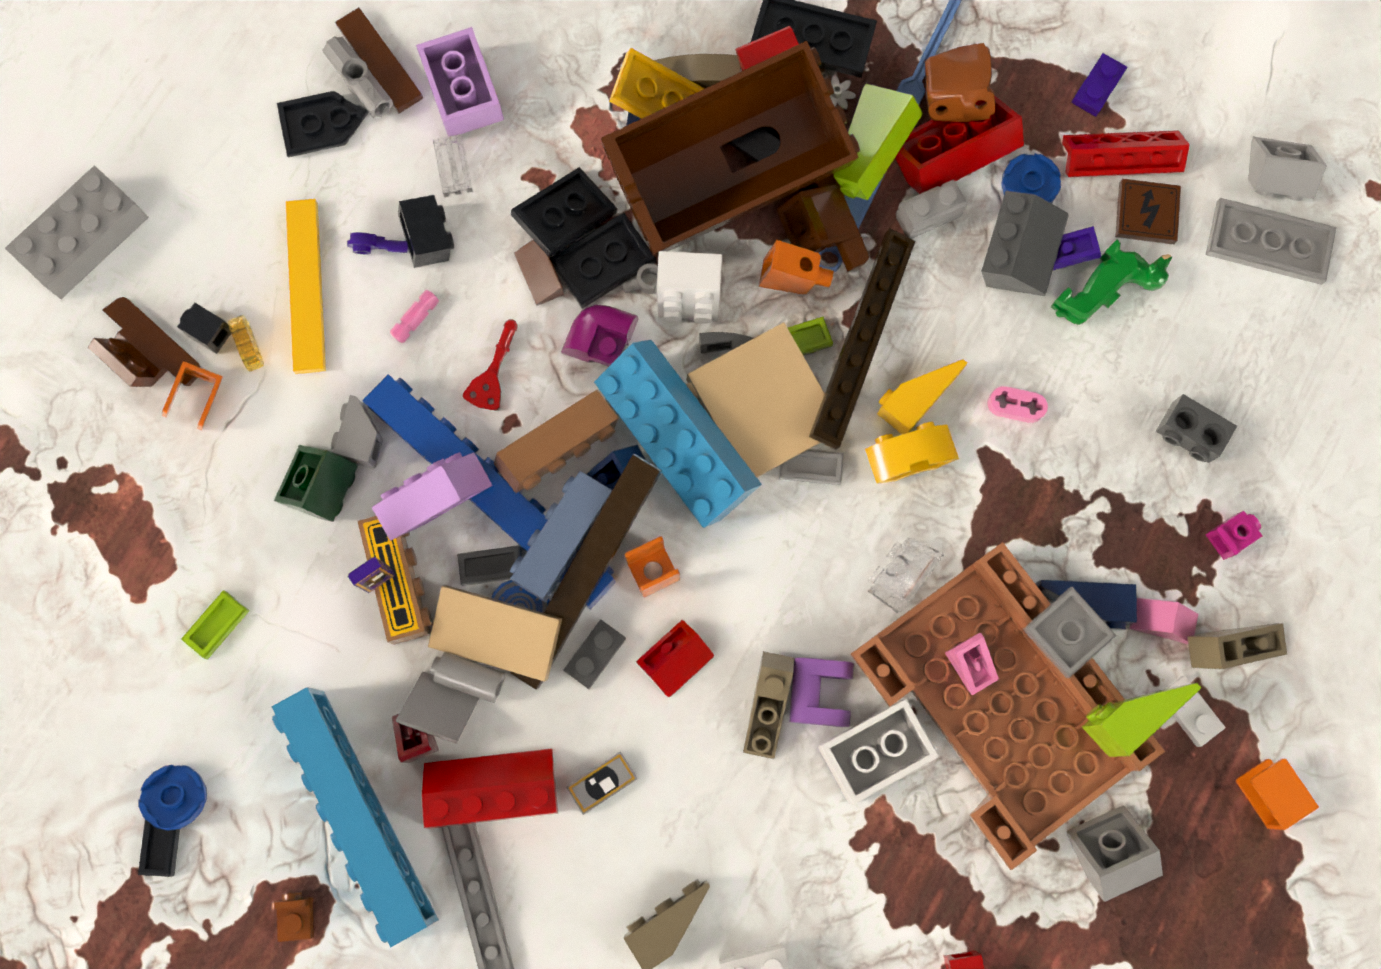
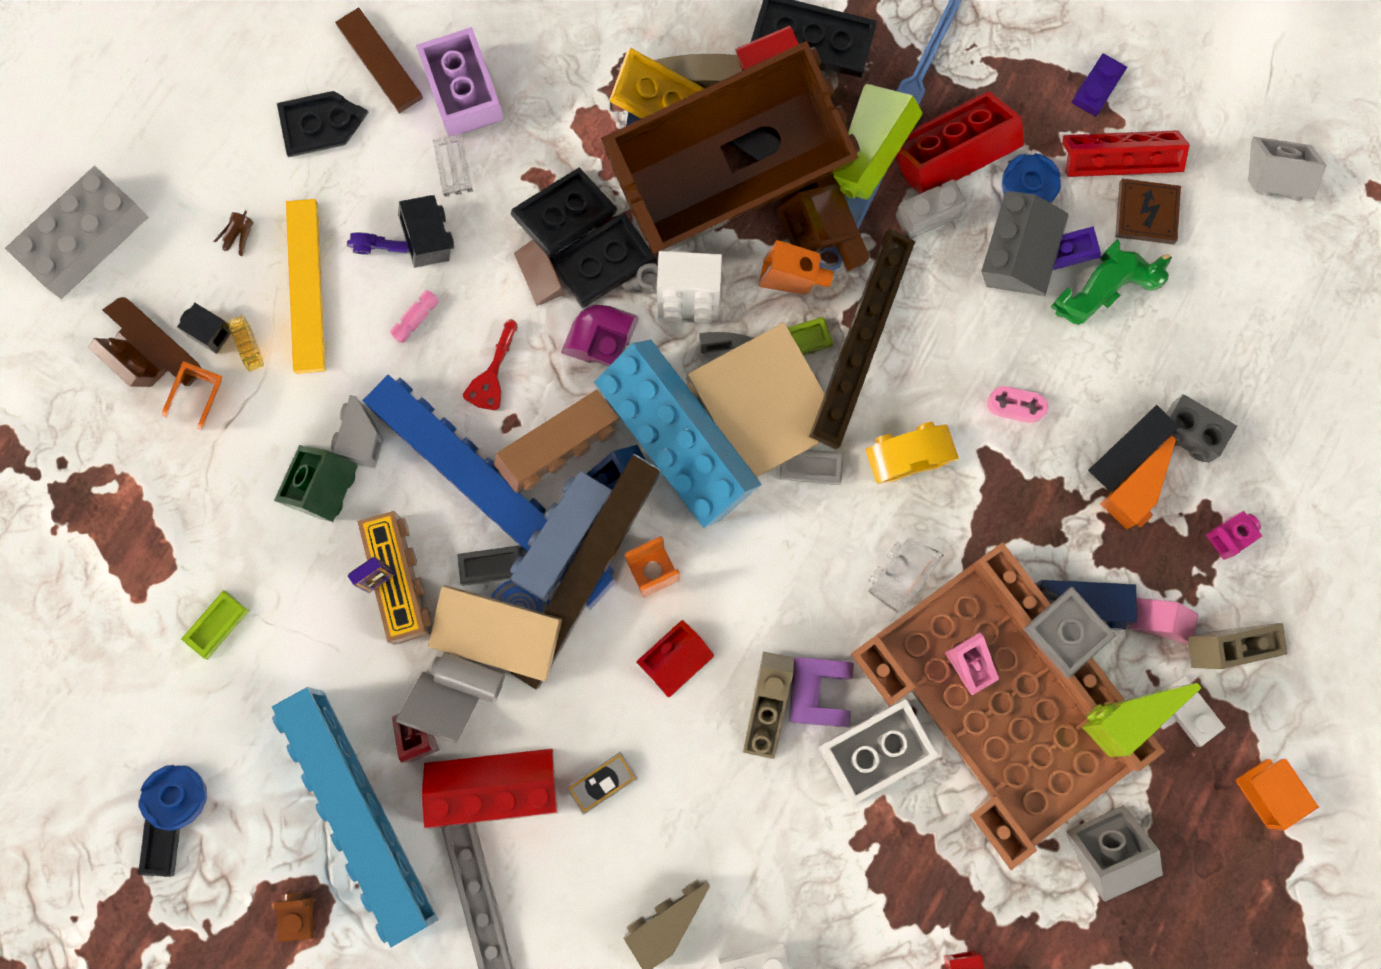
(237, 224): none -> reddish brown piece
(365, 87): light grey piece -> none
(430, 494): lavender brick -> none
(594, 654): dark grey plate -> none
(840, 92): white plant -> none
(915, 397): yellow slope -> none
(957, 82): dark orange piece -> none
(1133, 448): none -> black tile
(1141, 489): none -> orange slope
(1271, 241): light grey tile -> none

